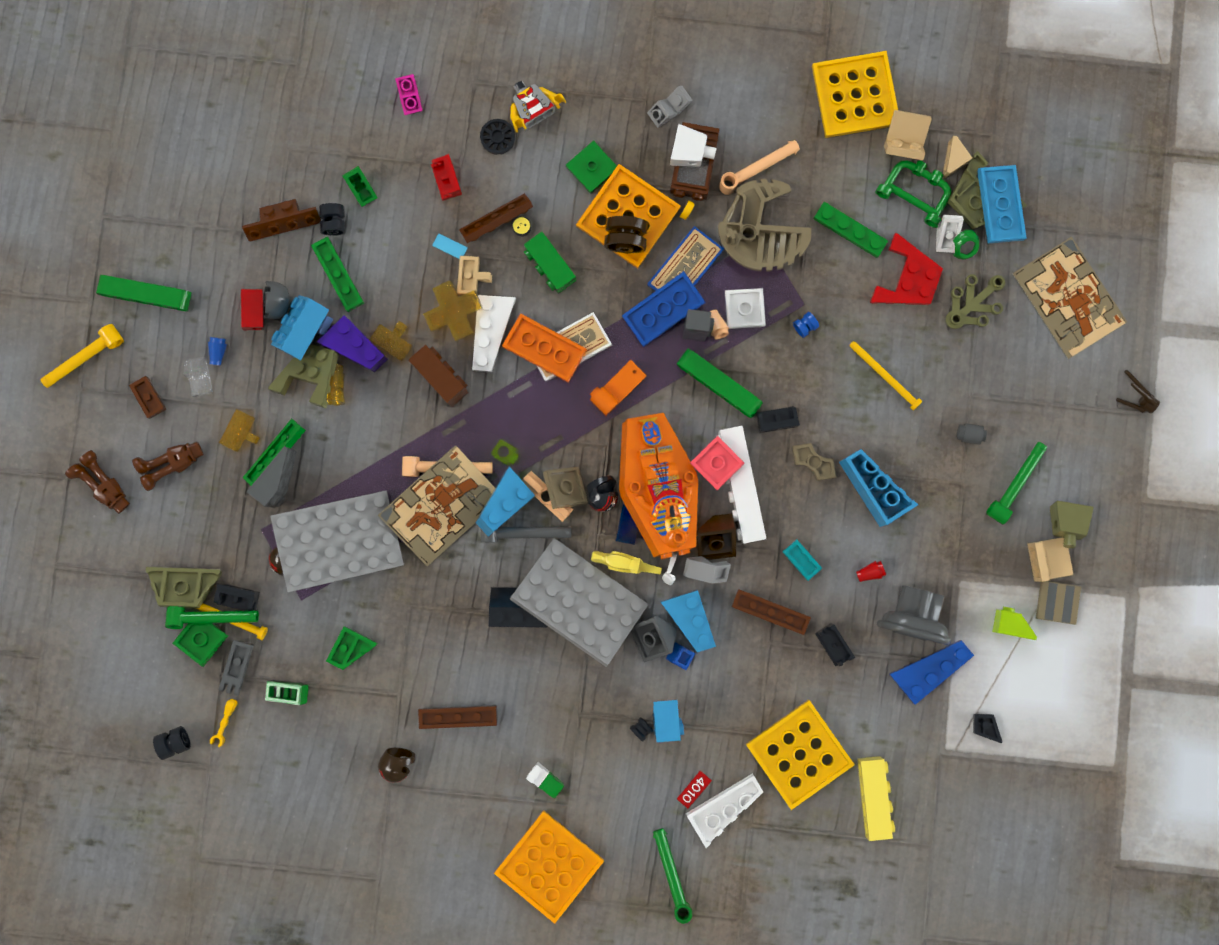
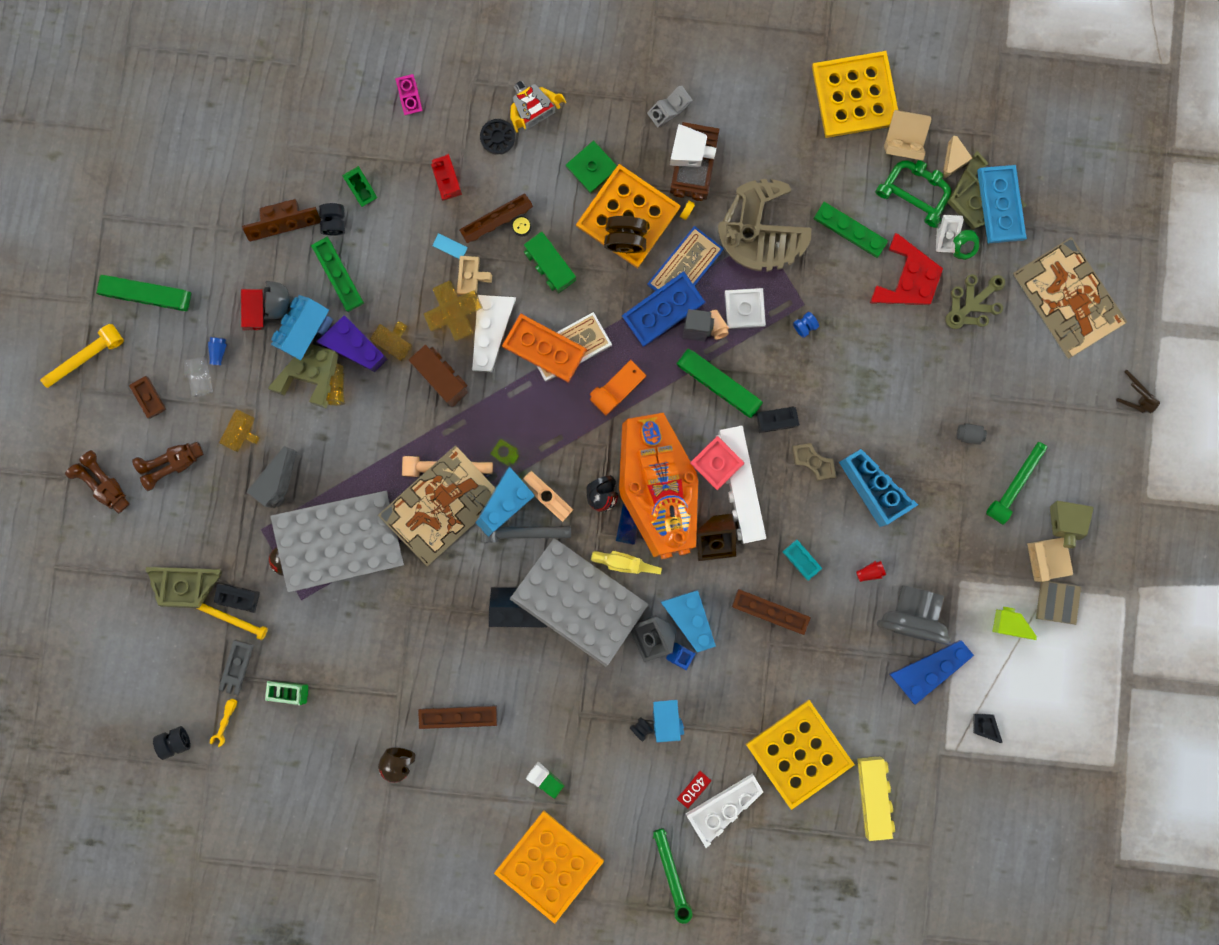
(177, 617): green piece -> none
(200, 641): green plate -> none
(287, 437): green plate -> none
(349, 648): green wing -> none
(565, 487): dark tan tile -> none
(667, 577): white piece -> none
(704, 570): light grey slope -> none
(757, 167): light nougat piece -> none
(834, 645): black hinge -> none
(886, 376): yellow bar -> none

